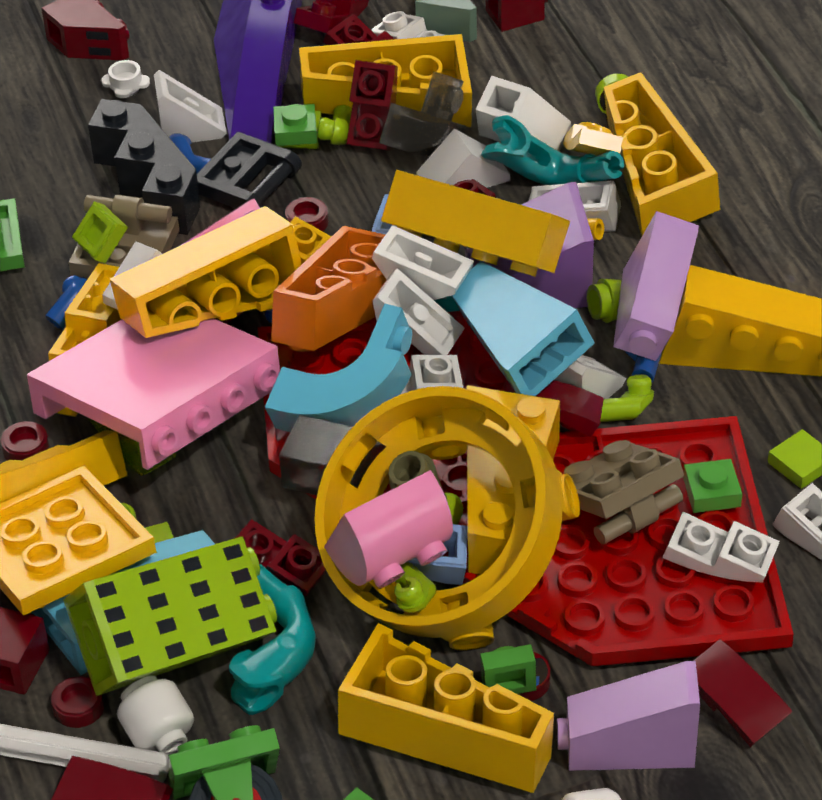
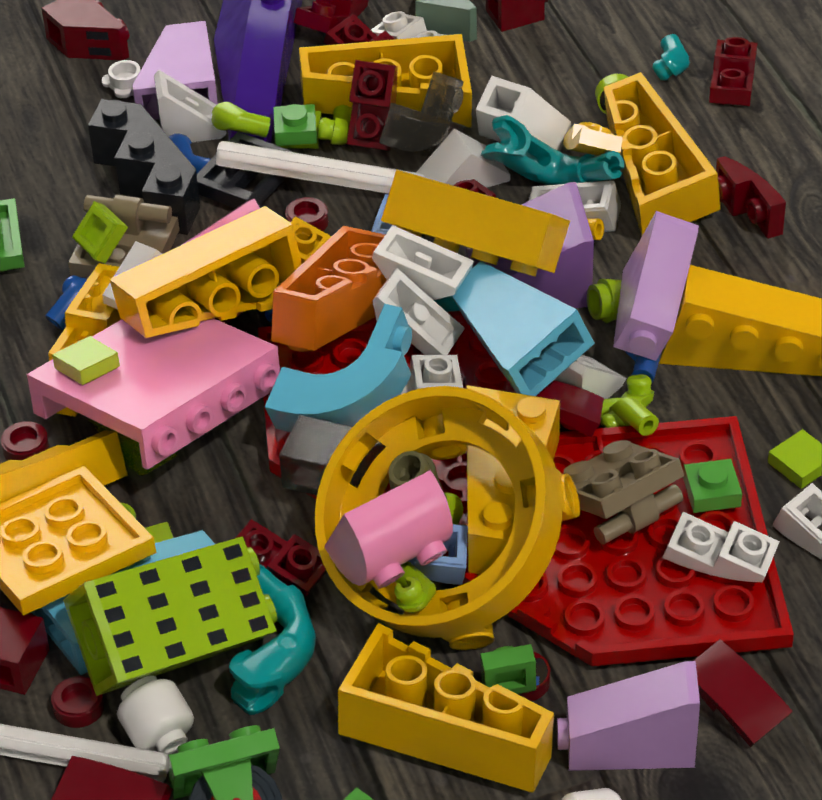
(86, 360): none -> lime tile
(183, 55): none -> lavender slope
(231, 117): none -> lime arm
(305, 167): none -> white axle
(632, 413): none -> lime arm
(673, 60): none -> teal arm
(733, 71): none -> dark red slope
(749, 193): none -> dark red slope

